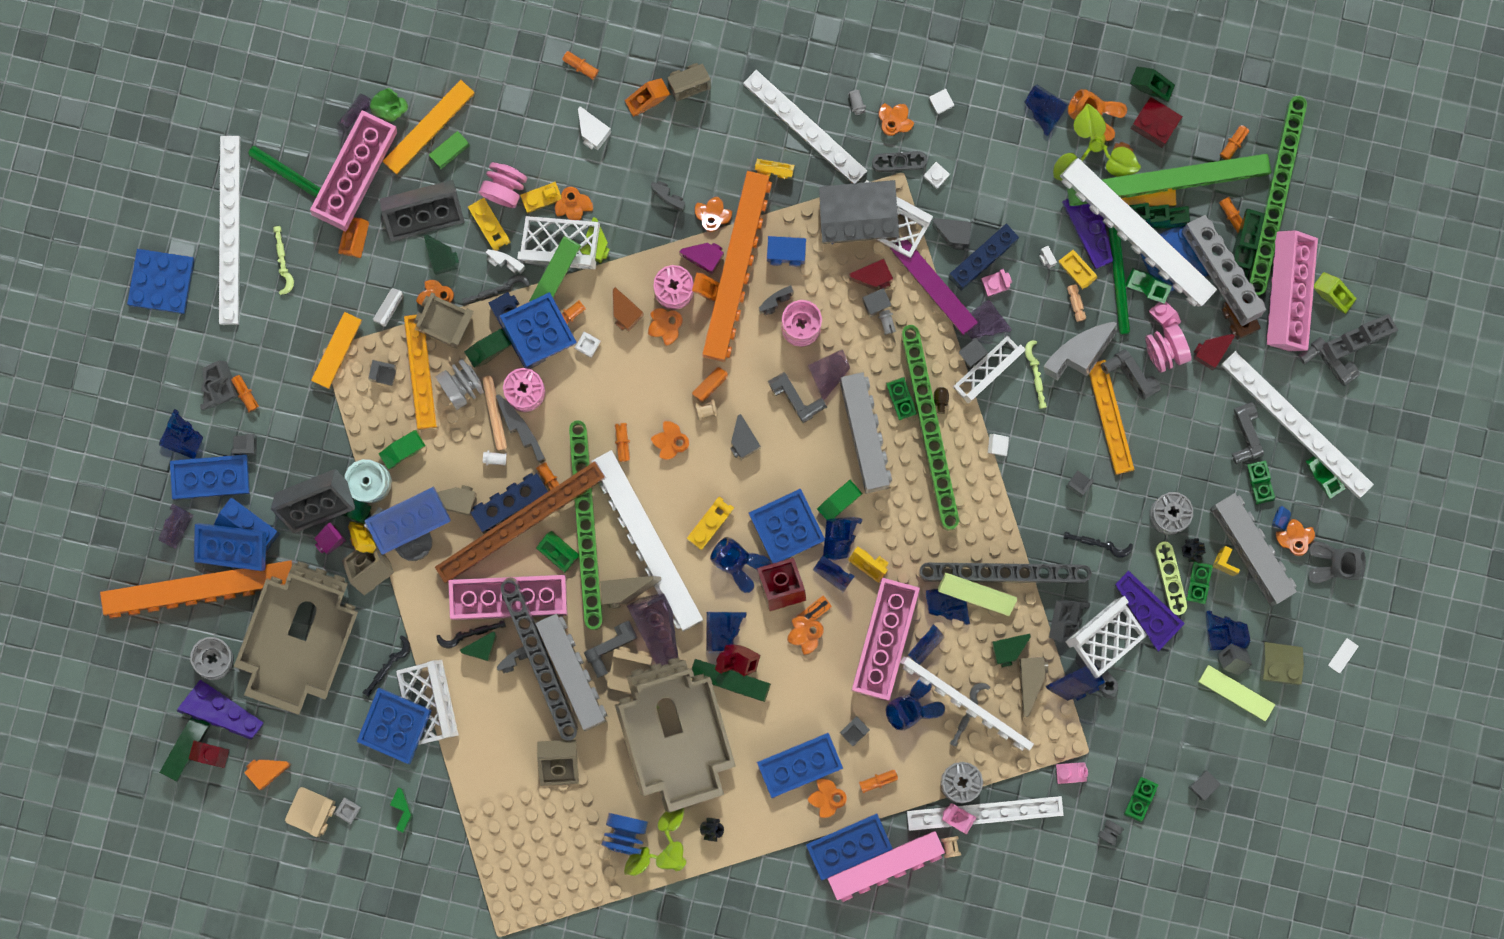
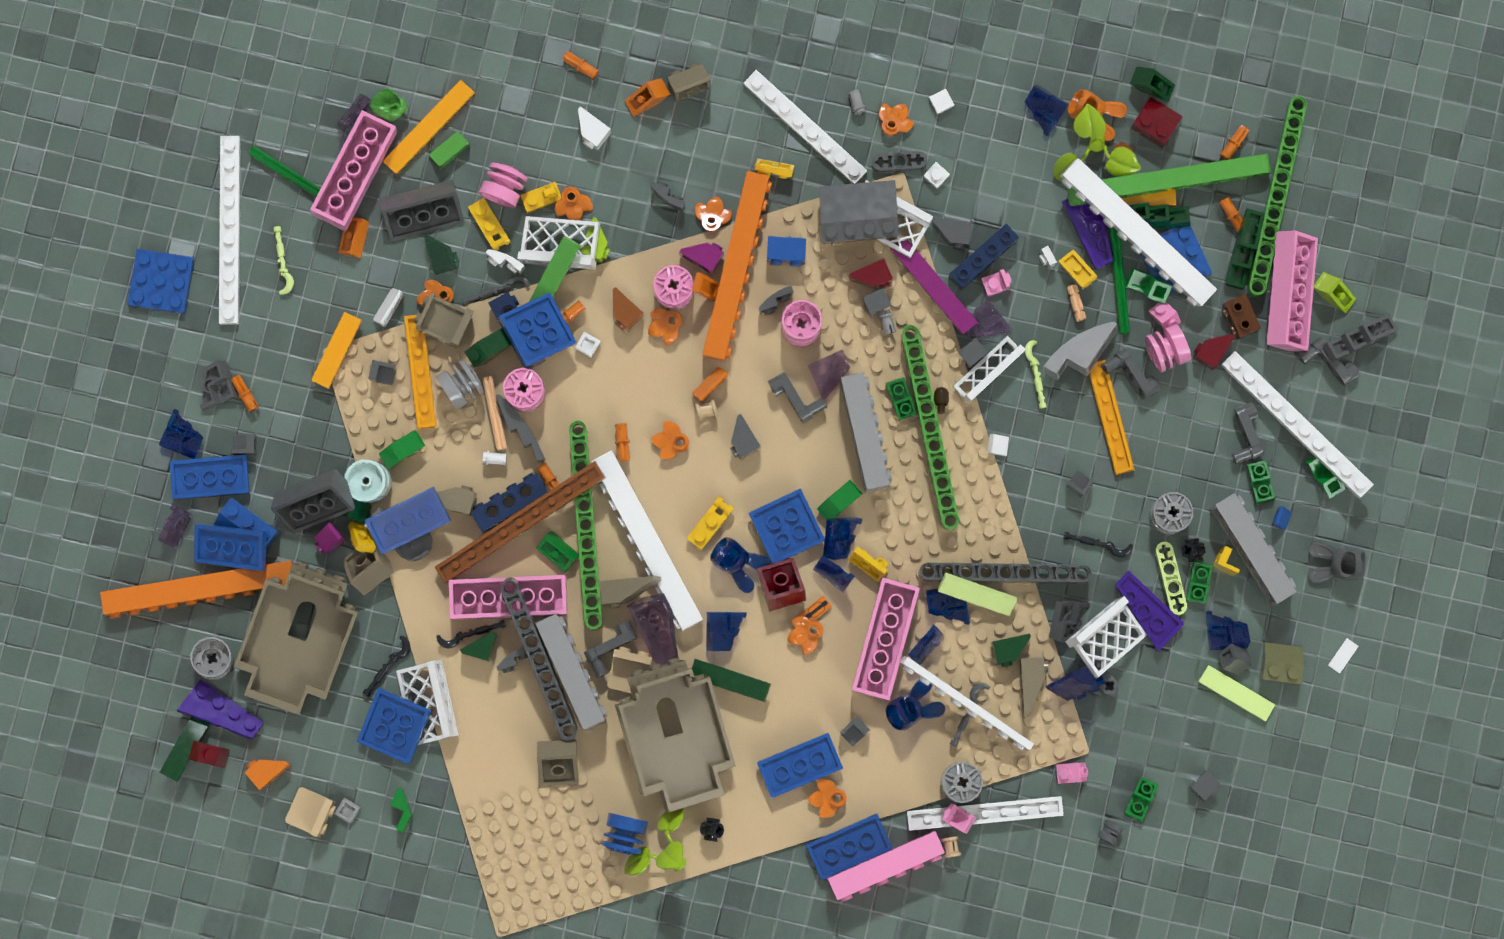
(737, 658): dark red brick -> none
(878, 781): orange axle -> none
(1223, 280): light grey brick -> none
(1296, 534): orange plate -> none

